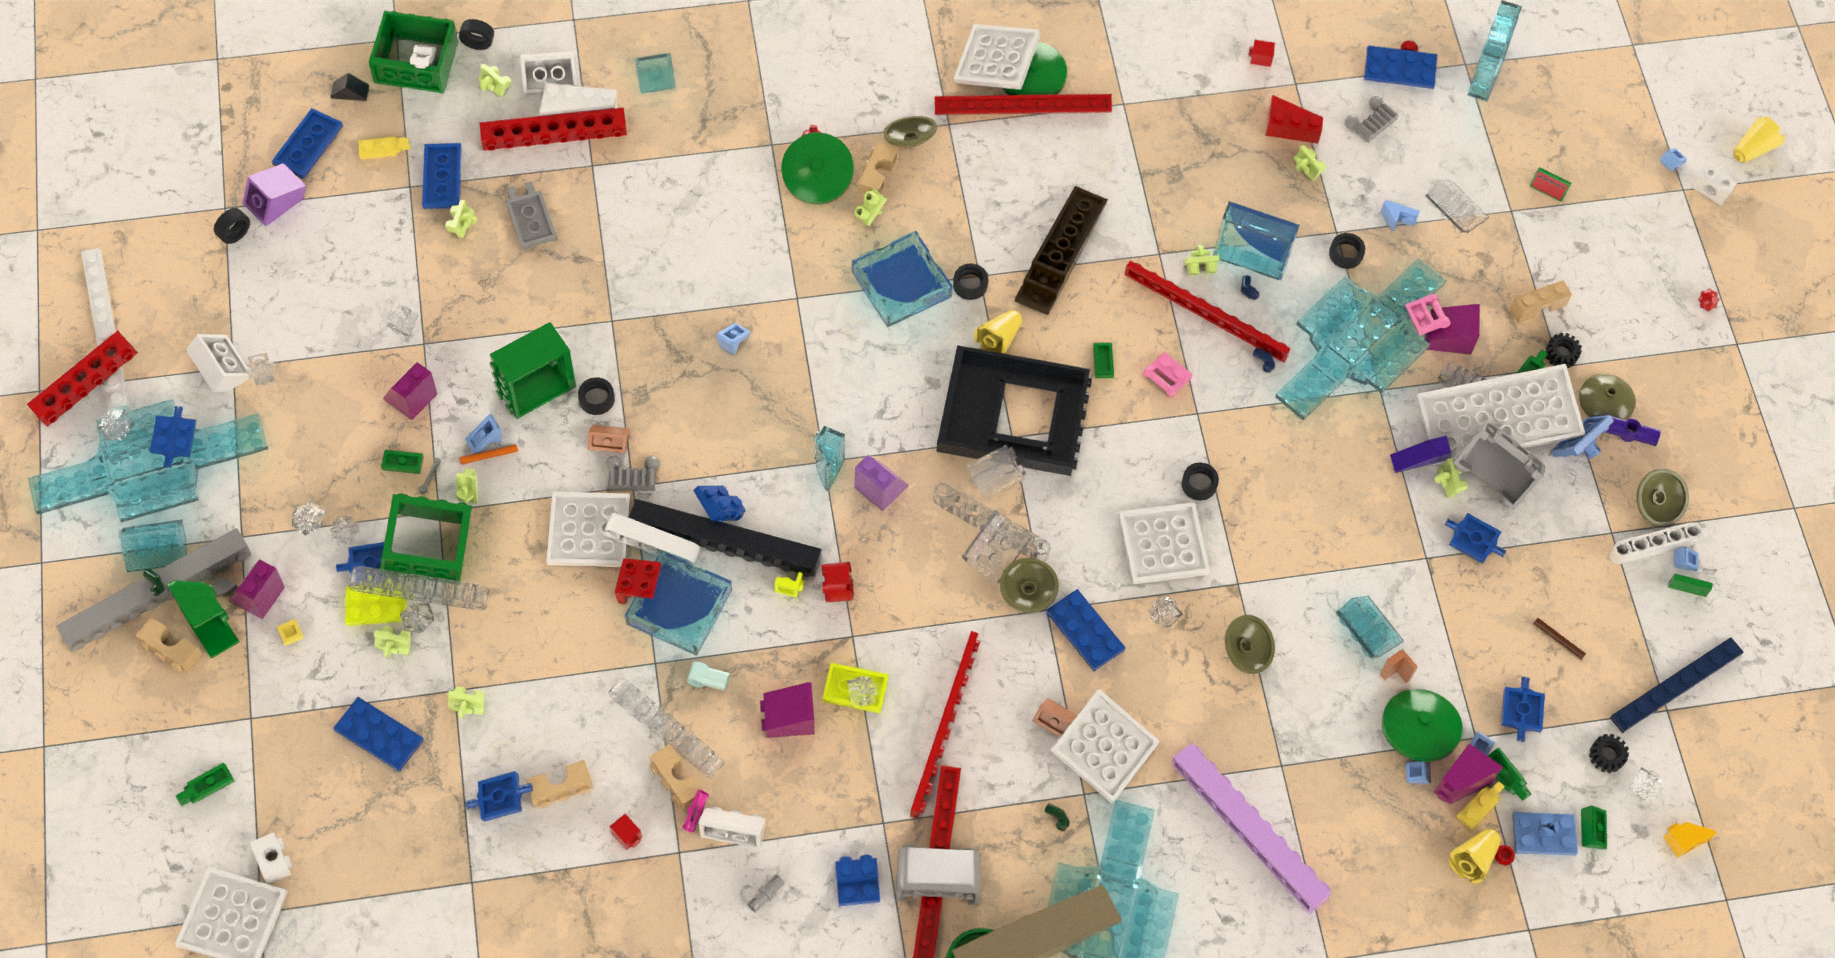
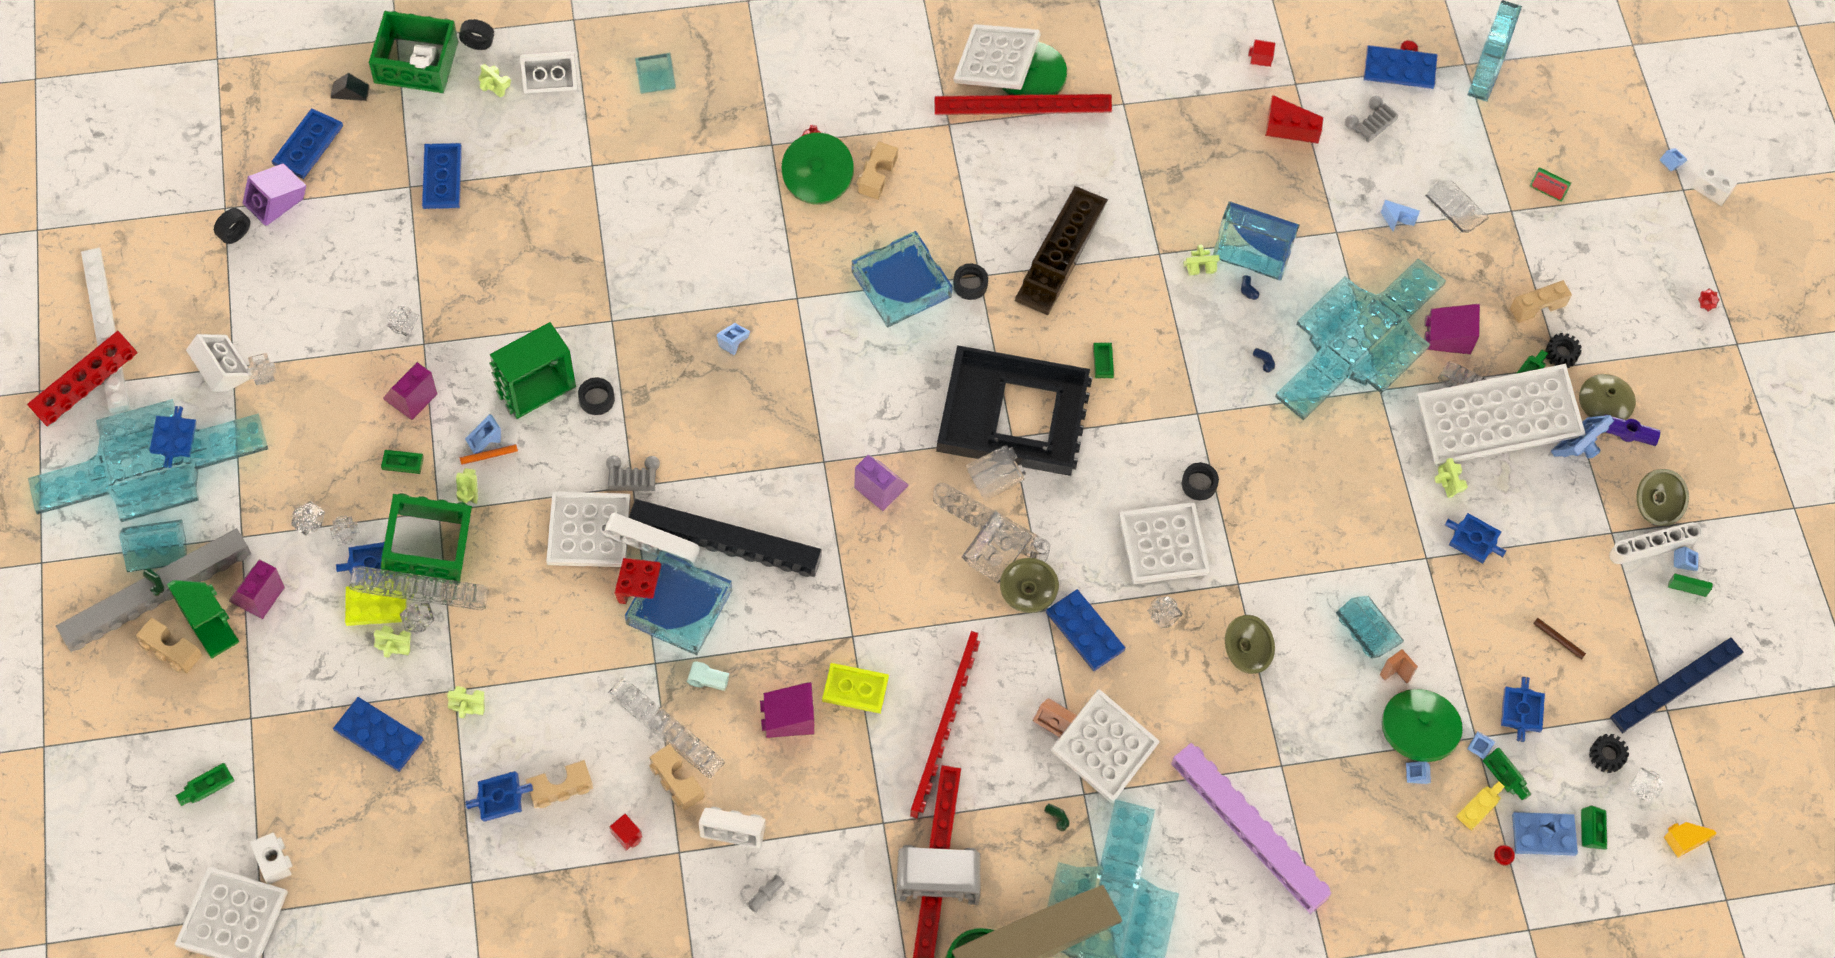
(115, 424): clear brick -> none
(223, 586): light grey tile -> none
(290, 632): light yellow plate -> none
(382, 147): light yellow hinge -> none
(423, 489): light grey hinge -> none
(463, 218): yellowish green hips -> none
(530, 217): light grey tile -> none
(545, 124): red brick -> none
(571, 99): white wedge -> none
(608, 438): nougat panel -> none
(700, 798): dark pink pin -> none
(719, 504): blue plate -> none
(788, 586): neon yellow bracket -> none
(829, 454): clear light blue slope -> none
(838, 582): red brick -> none
(857, 880): blue plate -> none
(862, 691): clear brick -> none
(871, 207): yellowish green hips -> none
(910, 131): olive dish -> none
(999, 332): light yellow cone -> none
(1169, 370): bright pink plate -> none
(1207, 311): red plate -> none
(1307, 162): yellowish green hips -> none
(1345, 262): black tyre -> none
(1421, 316): bright pink plate -> none
(1421, 454): dark purple slope -> none
(1467, 775): magenta slope -> none
(1475, 856): light yellow cone -> none
(1501, 464): light grey windscreen -> none
(1759, 139): light yellow cone -> none

